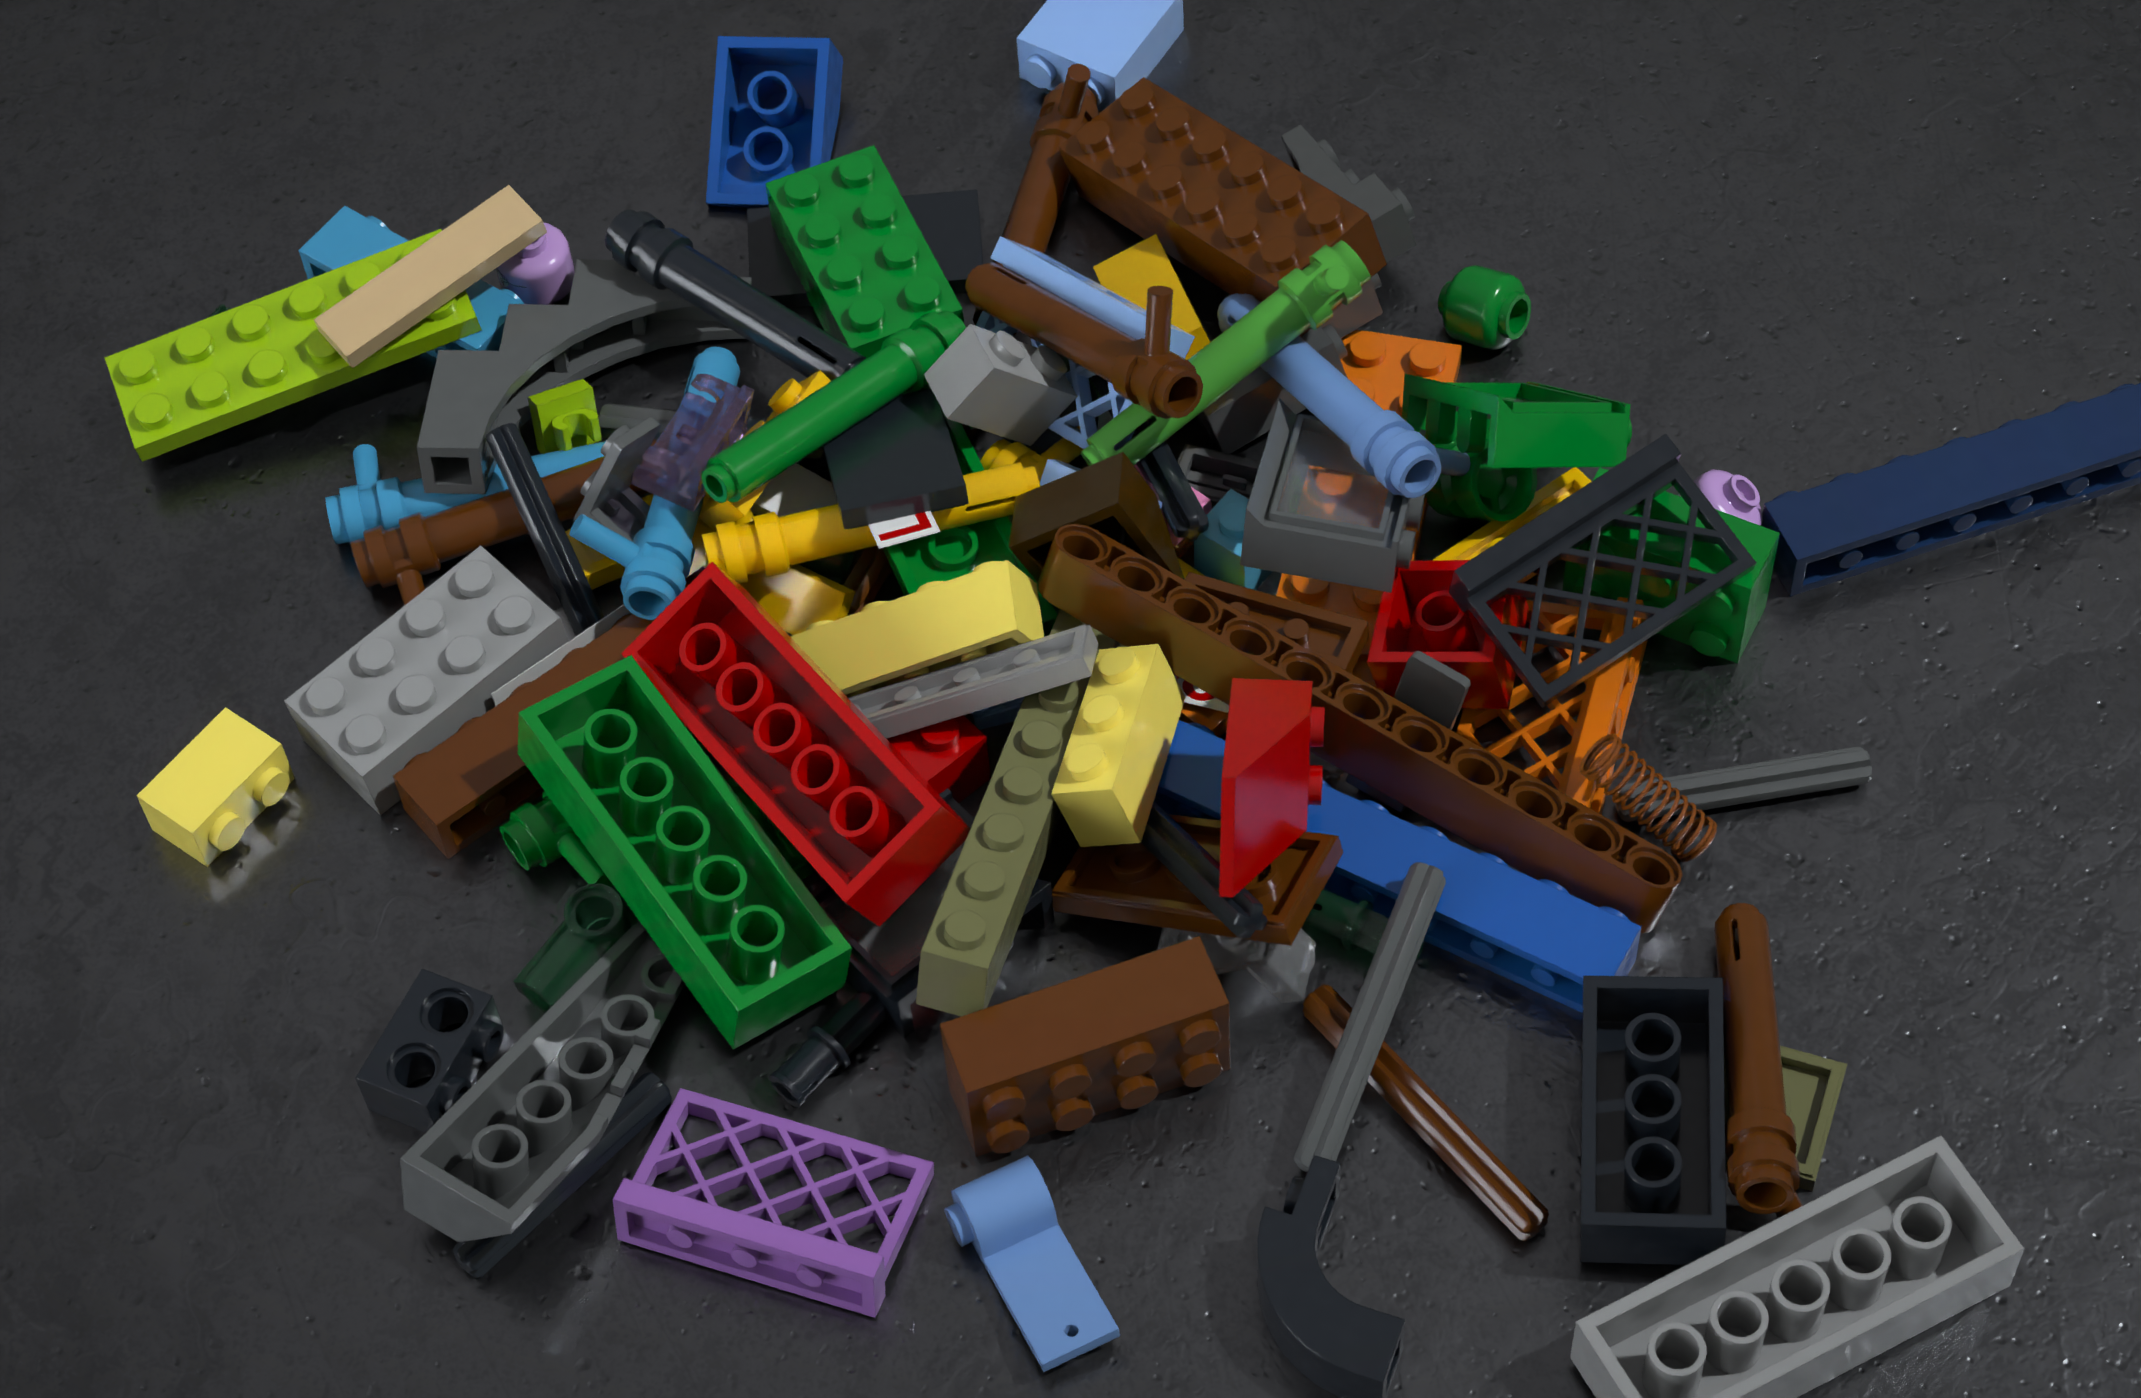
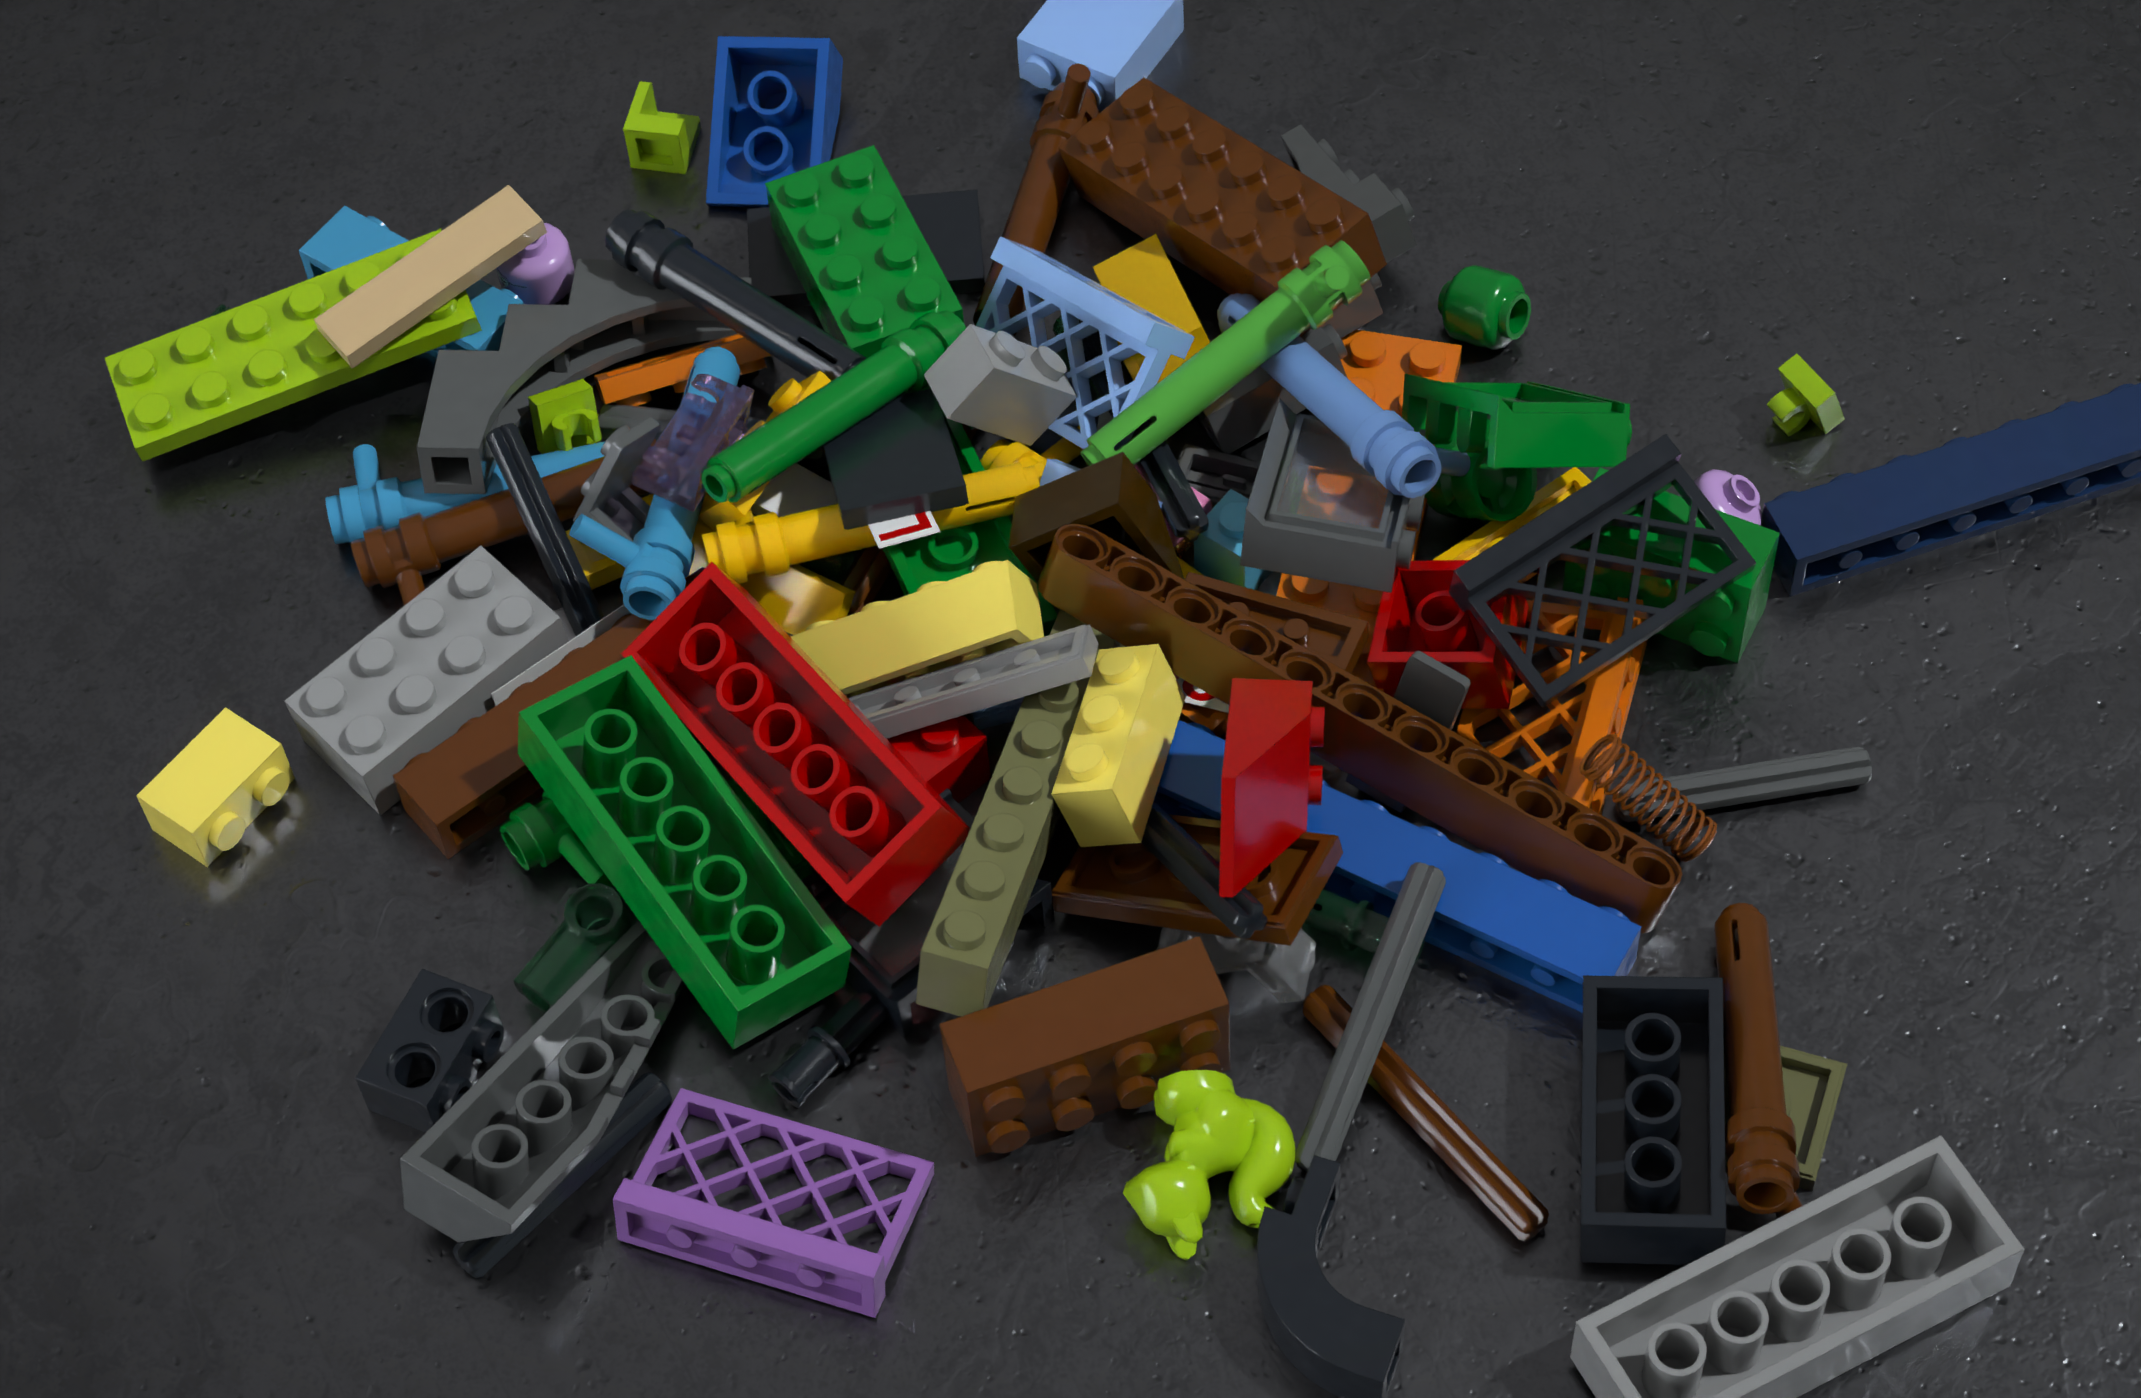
(634, 382): none -> orange plate
(658, 138): none -> lime panel
(1031, 1262): medium blue door -> none
(1138, 369): reddish brown cylinder -> none
(1210, 1137): none -> lime animal
(1804, 399): none -> lime tile

